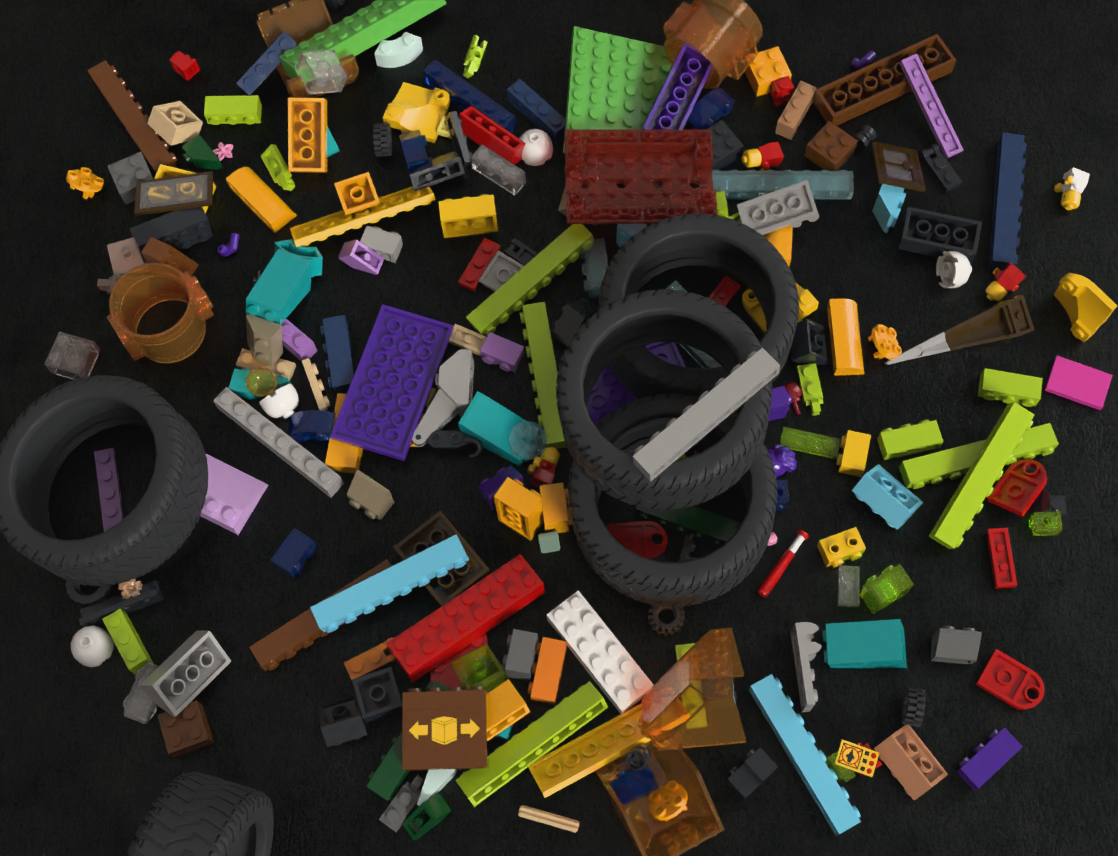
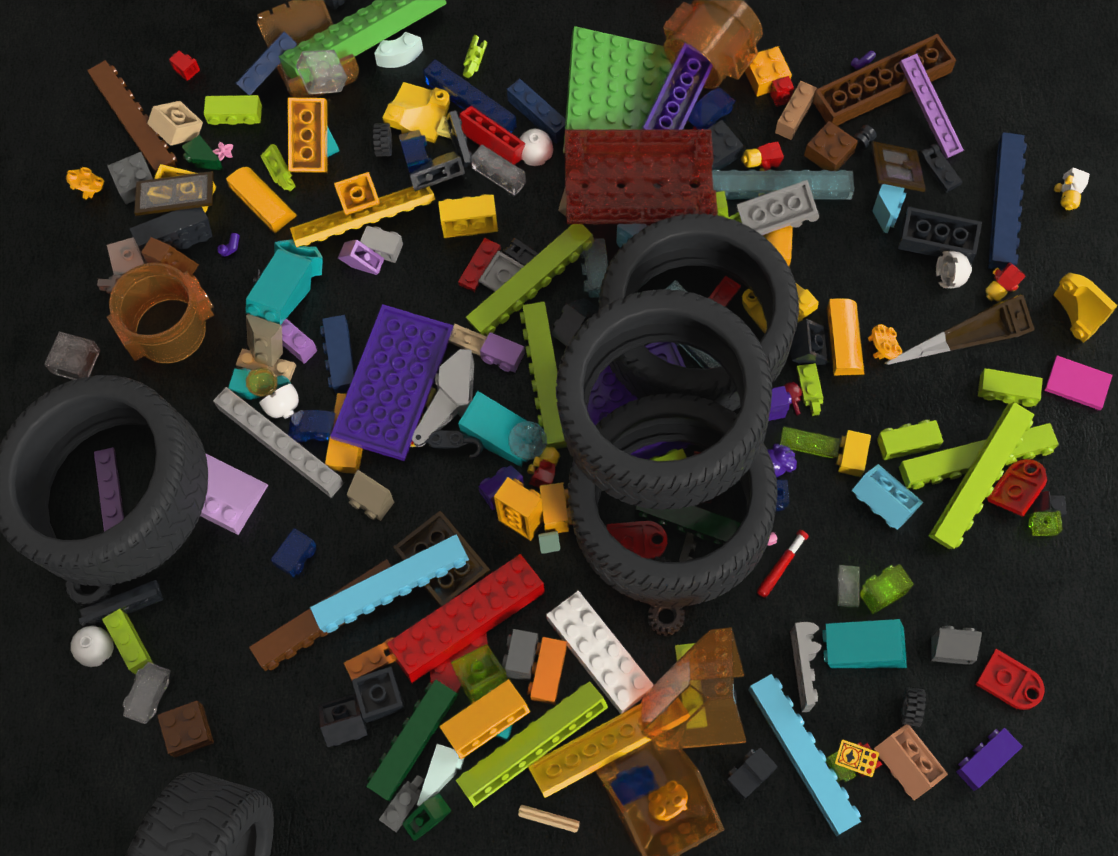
(130, 588): medium nougat plant -> none
(186, 672): light grey slope -> none
(316, 385): tan plate -> none
(444, 729): reddish brown panel -> none
(635, 760): black wheel -> none
(706, 414): light grey brick -> none
(841, 547): yellow brick -> none
(1001, 558): red plate -> none

